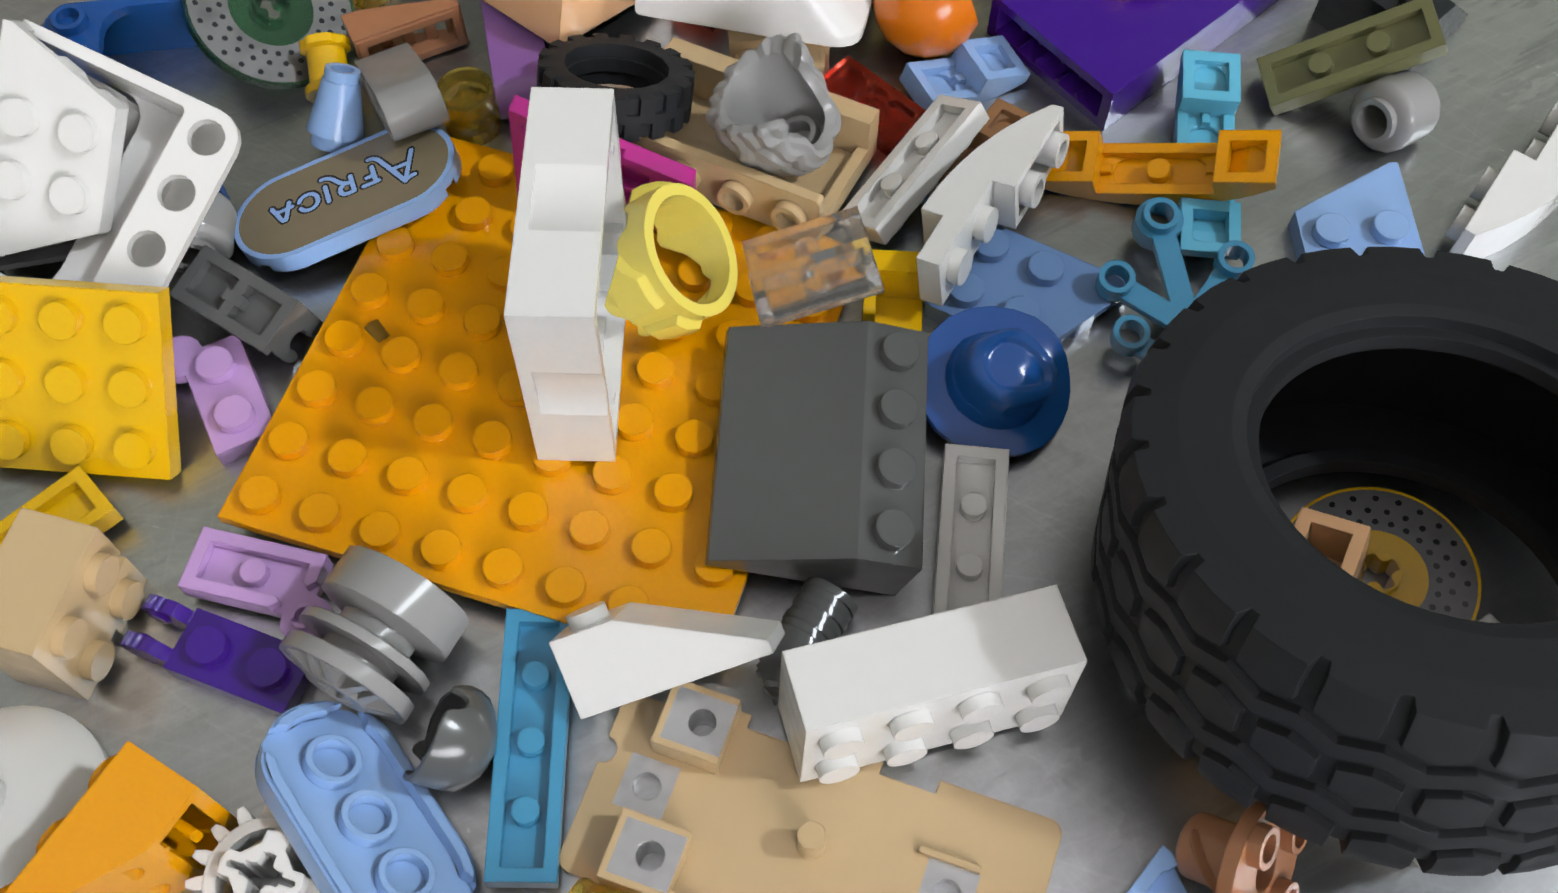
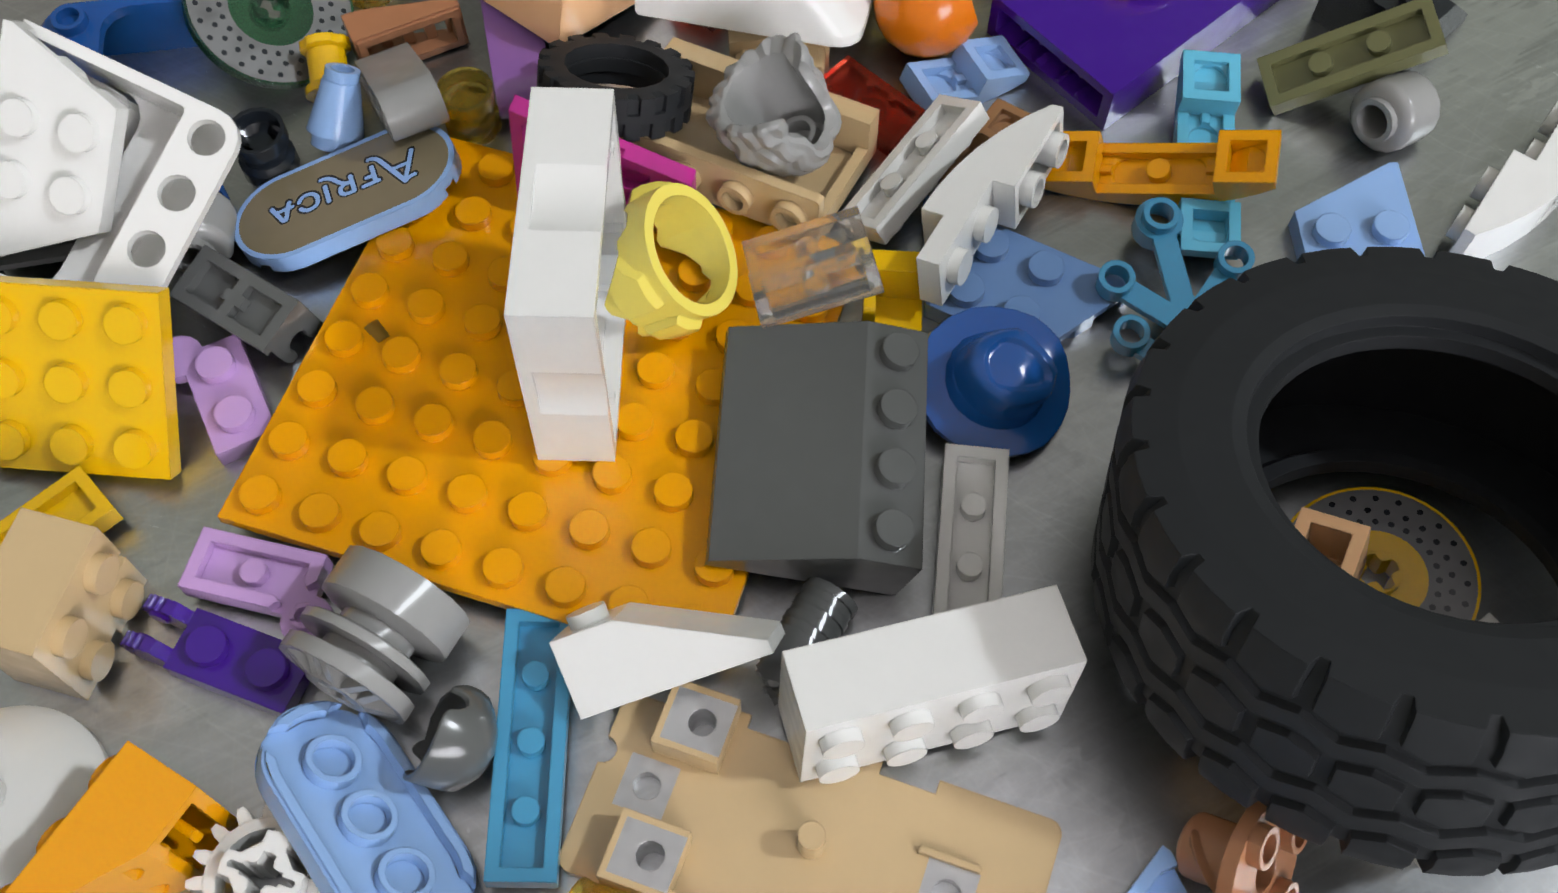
(264, 146): none -> black wheel

